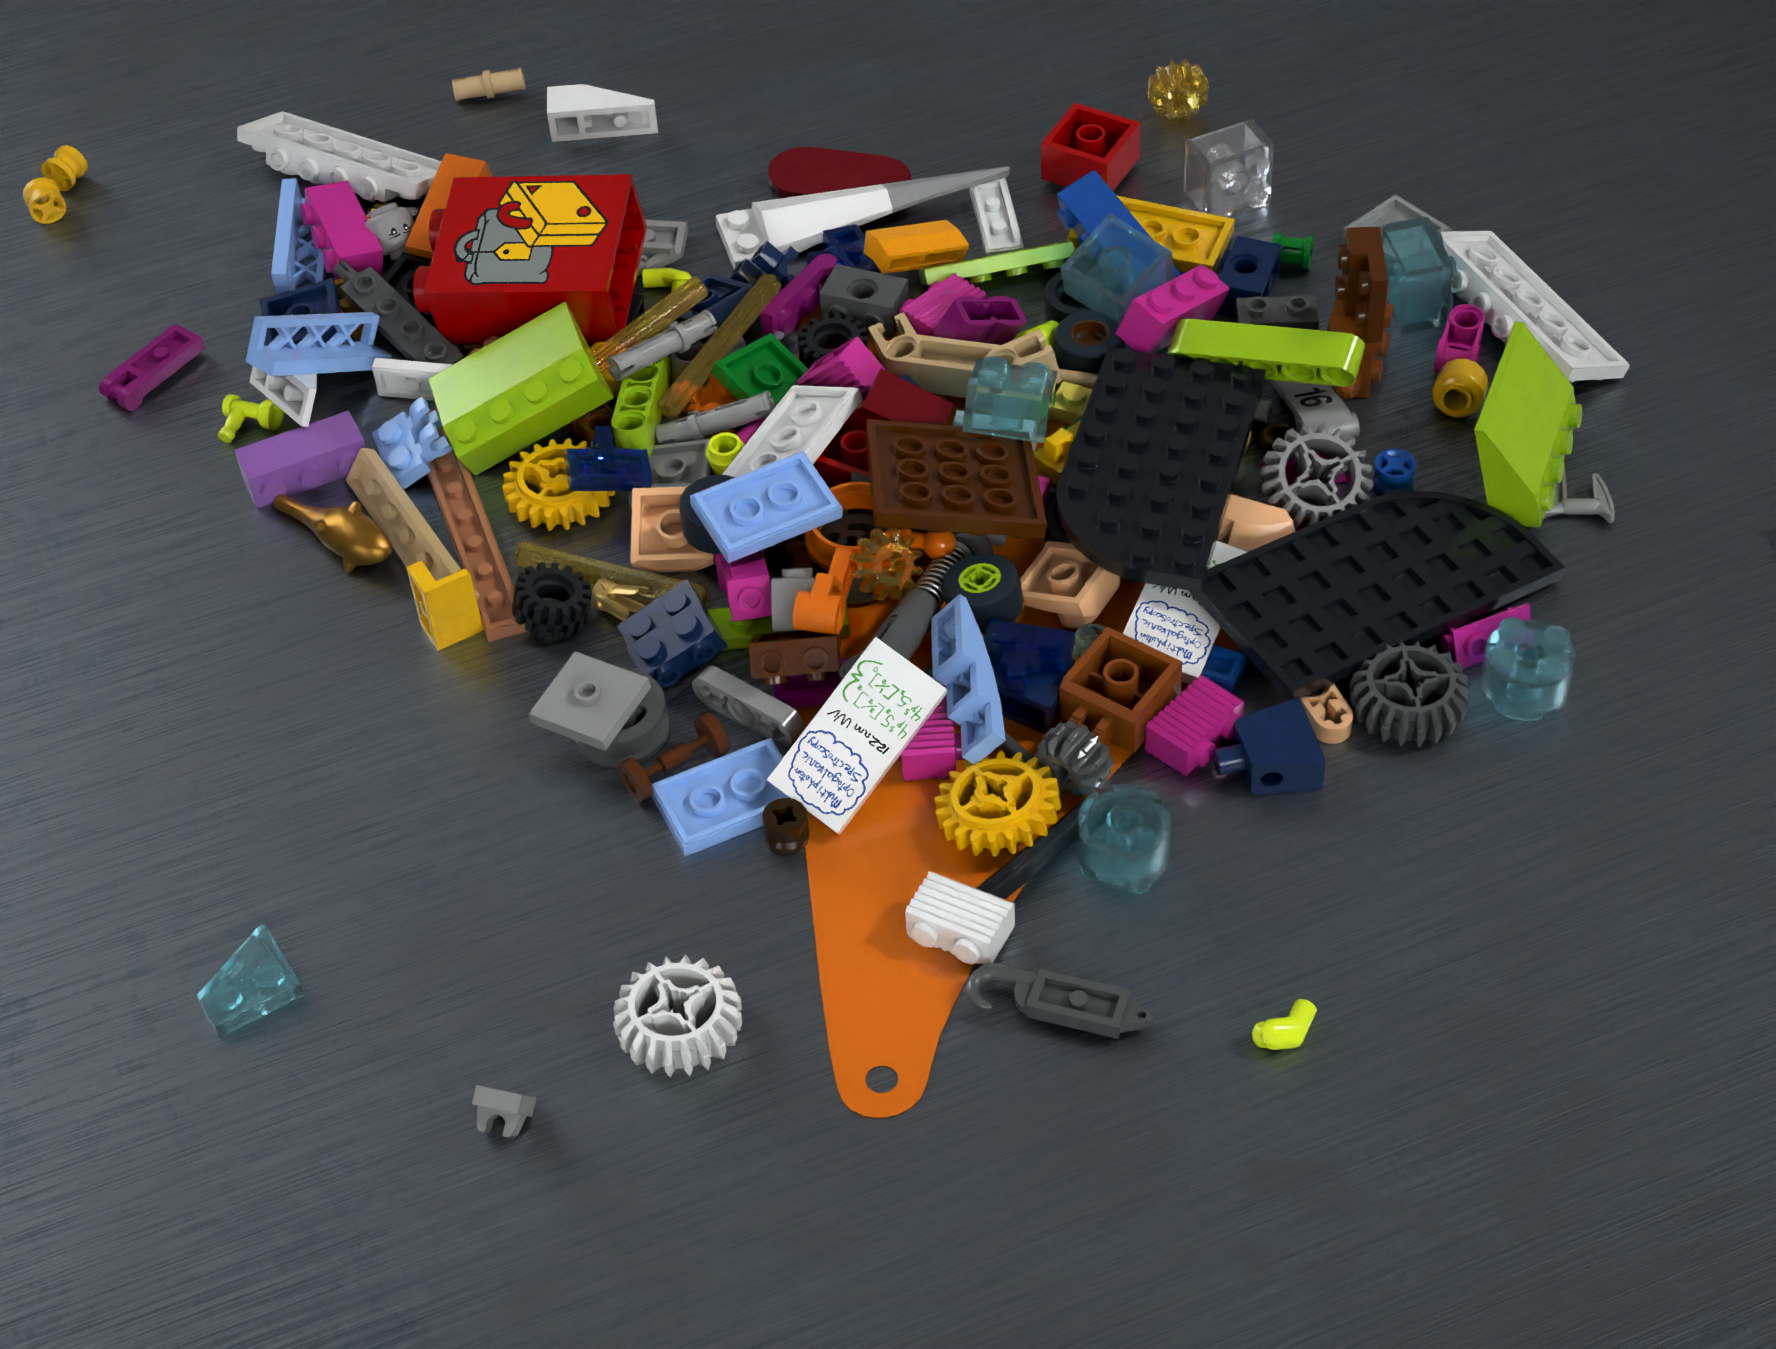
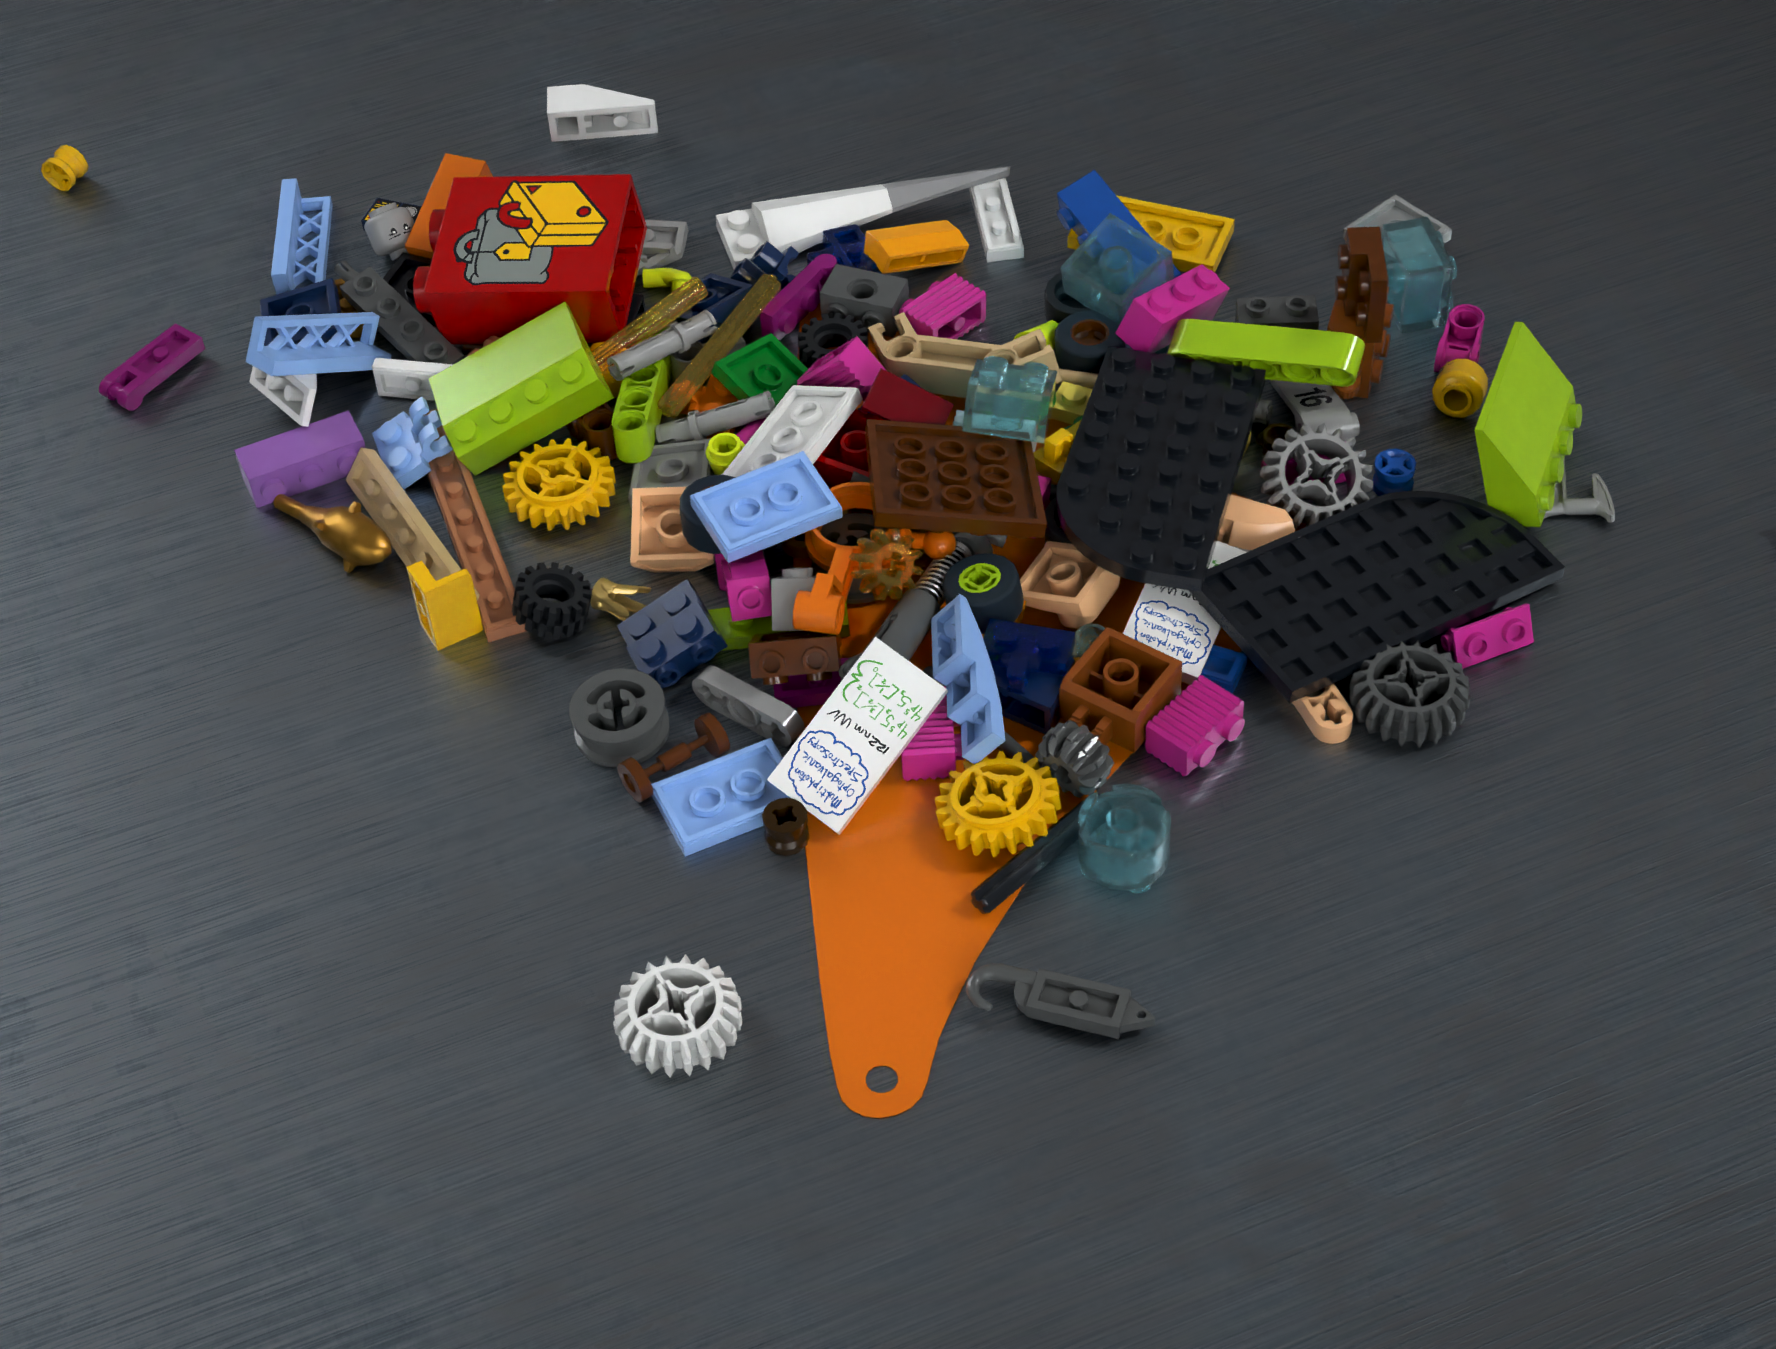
(52, 204): yellow wheel -> none
(236, 410): neon yellow piece -> none
(249, 984): clear light blue wing -> none
(335, 156): white plate -> none
(340, 228): dark pink brick -> none
(488, 84): tan pin -> none
(509, 1105): light grey tile -> none
(530, 554): clear yellow axle -> none
(589, 700): light grey plate -> none
(607, 466): clear blue hinge -> none
(825, 170): dark red tile -> none
(959, 919): white brick -> none
(982, 320): magenta brick -> none
(1012, 262): lime plate -> none
(1088, 142): red brick -> none
(1177, 89): clear yellow gear -> none
(1229, 170): clear brick -> none
(1249, 271): dark blue brick -> none
(1274, 751): dark blue torso -> none
(1285, 1031): neon yellow arm -> none
(1304, 245): green bush -> none
(1512, 292): white plate -> none
(1527, 668): clear light blue brick -> none

